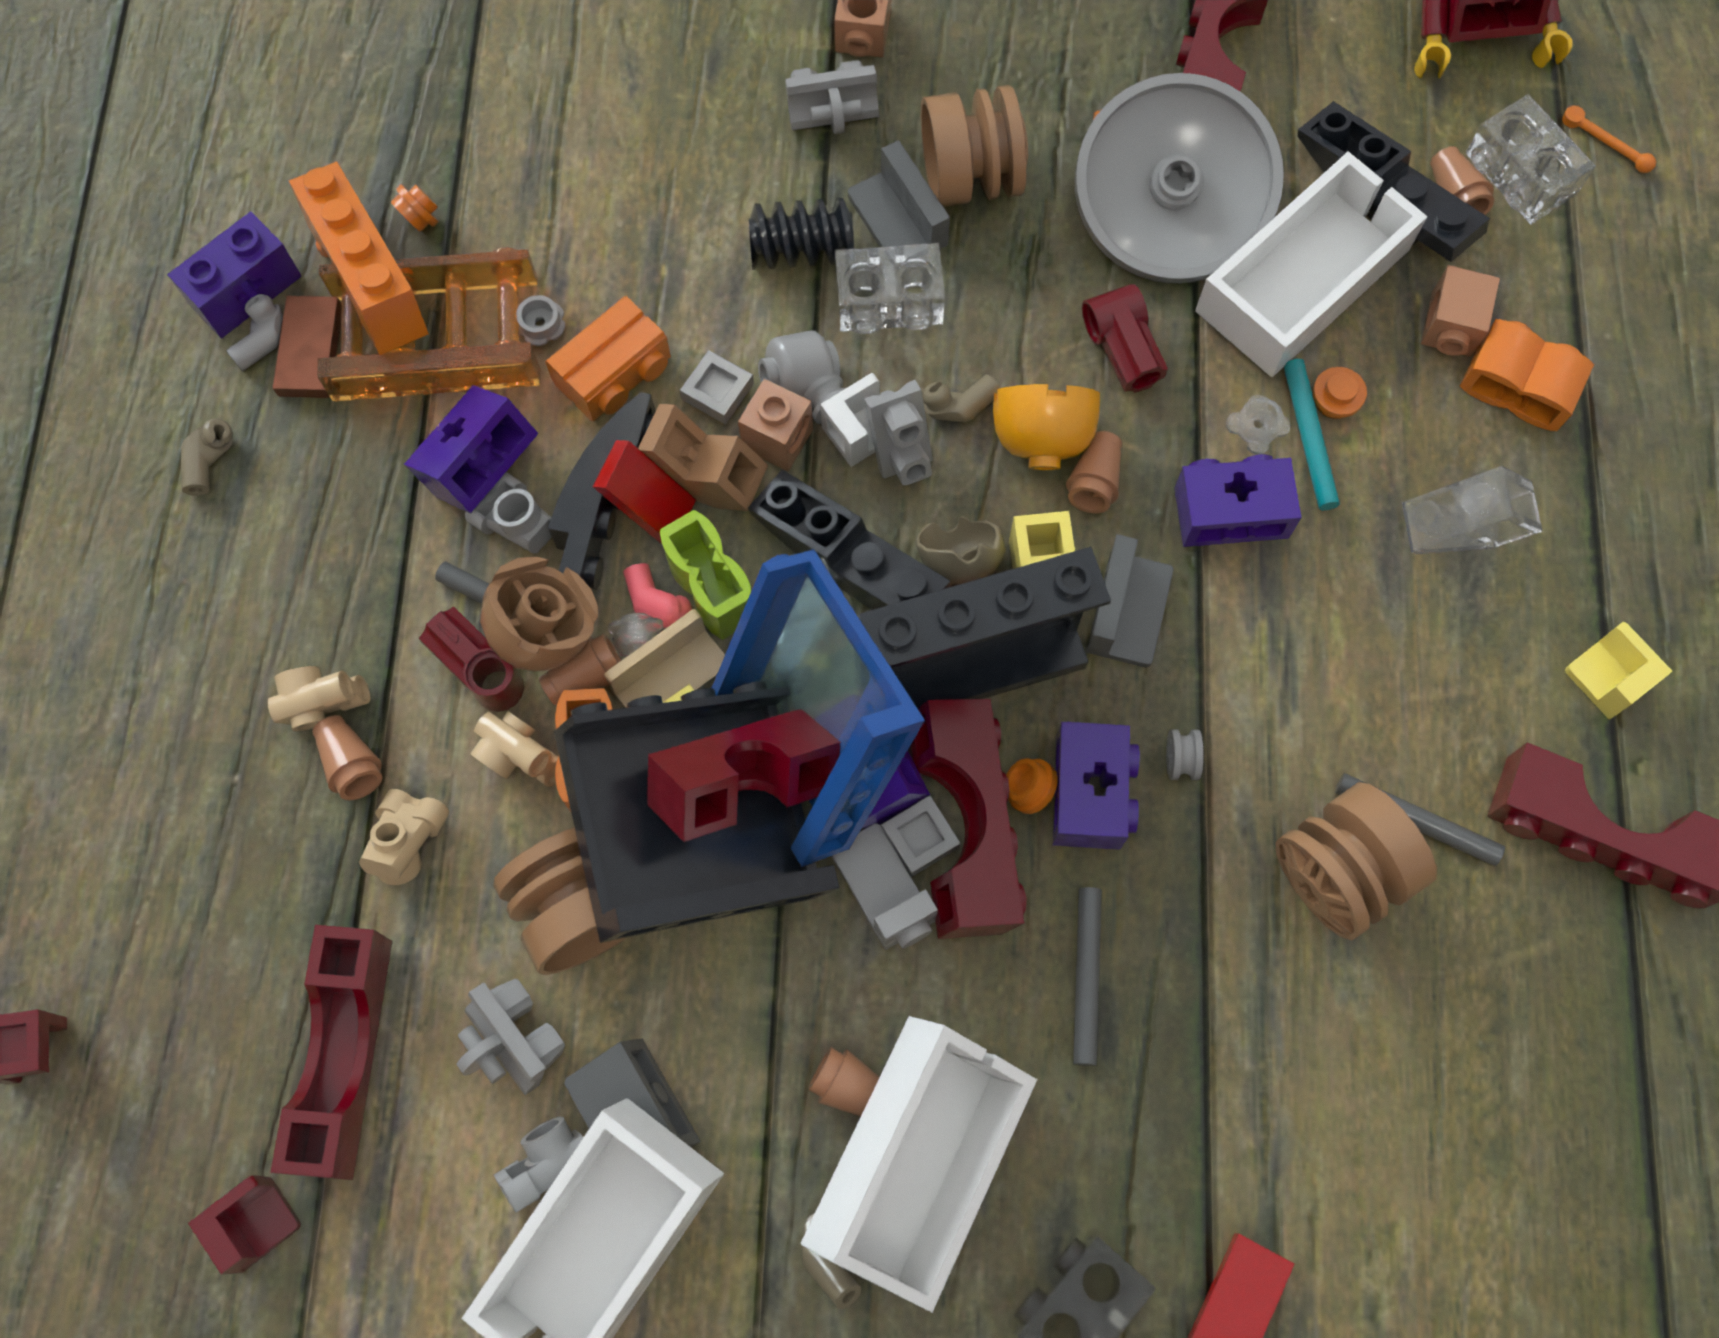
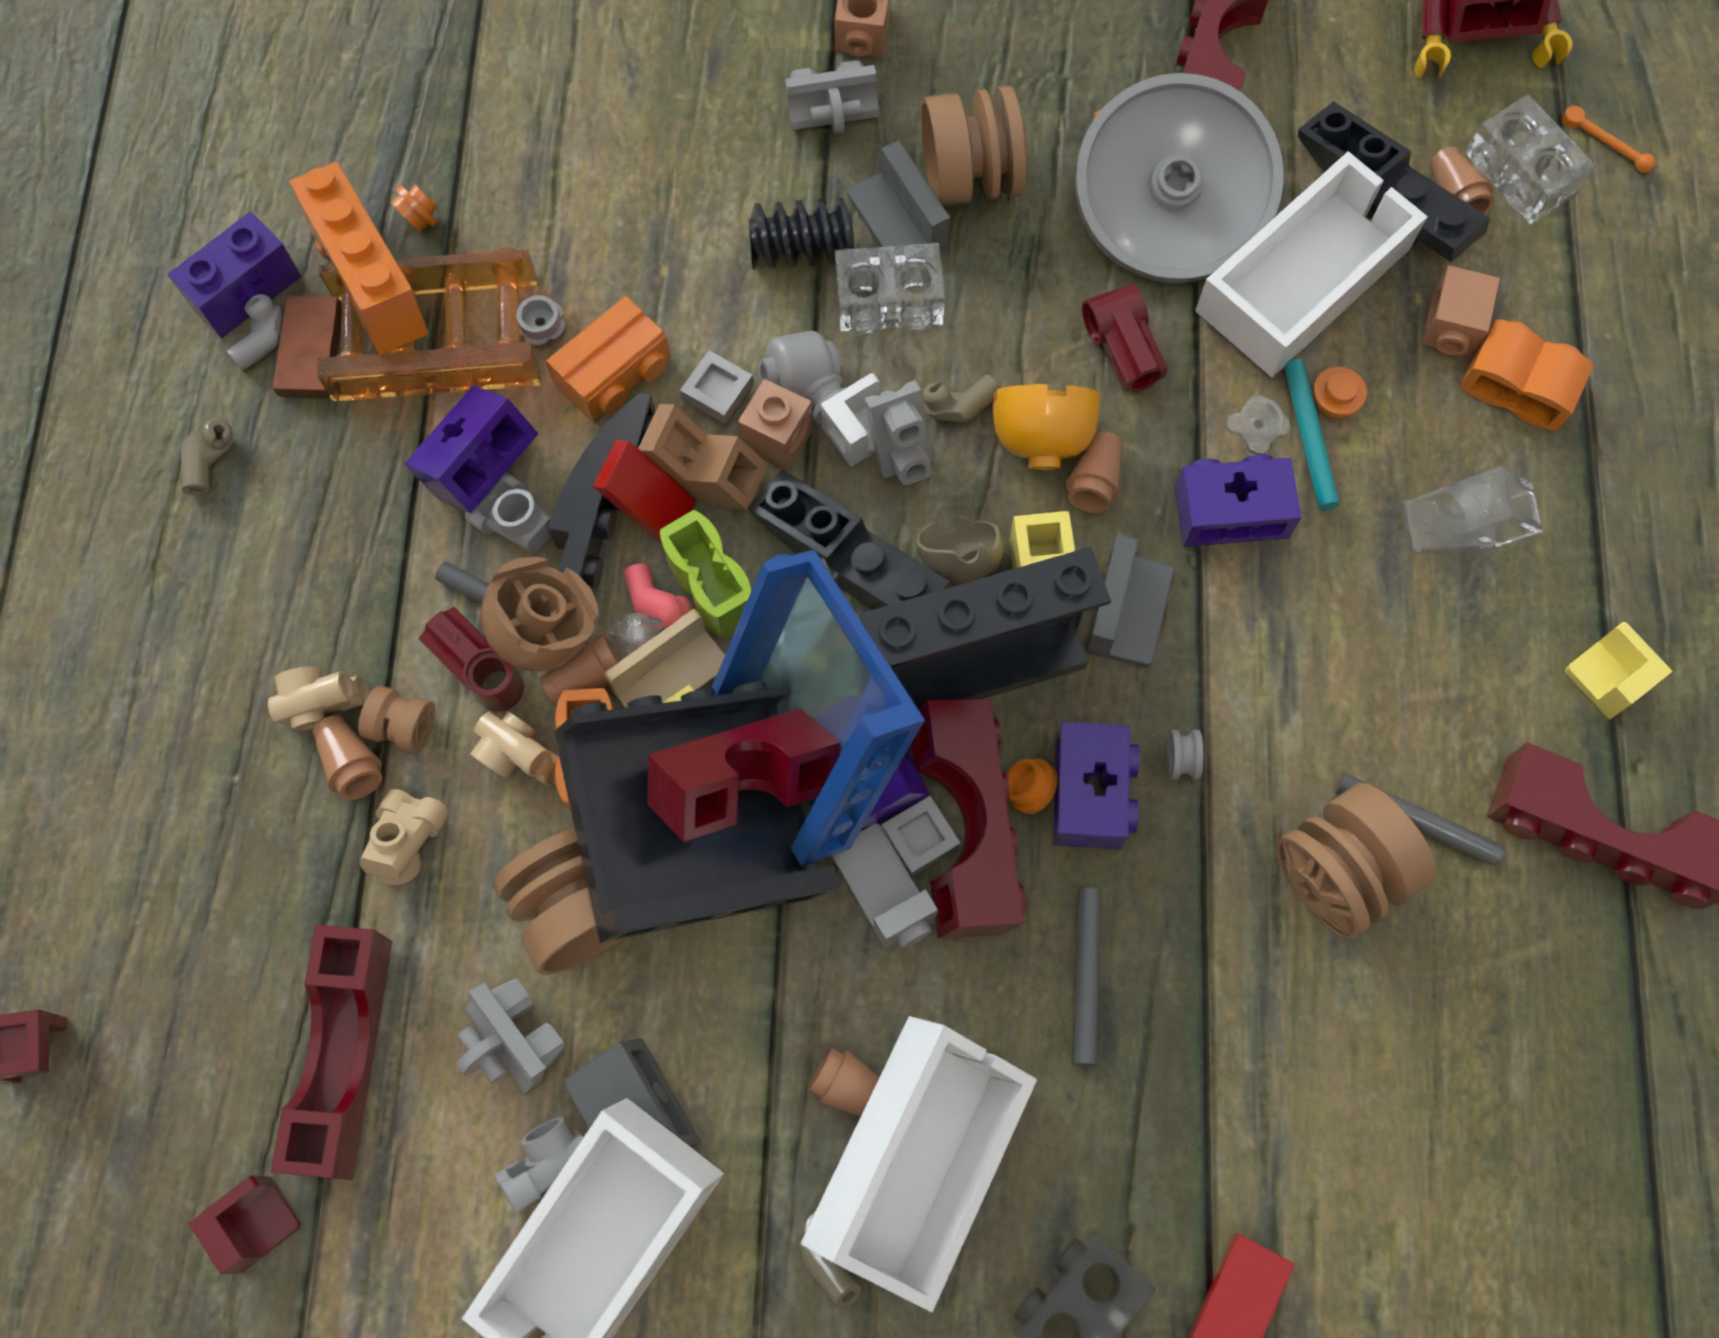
(397, 719): none -> medium nougat wheel

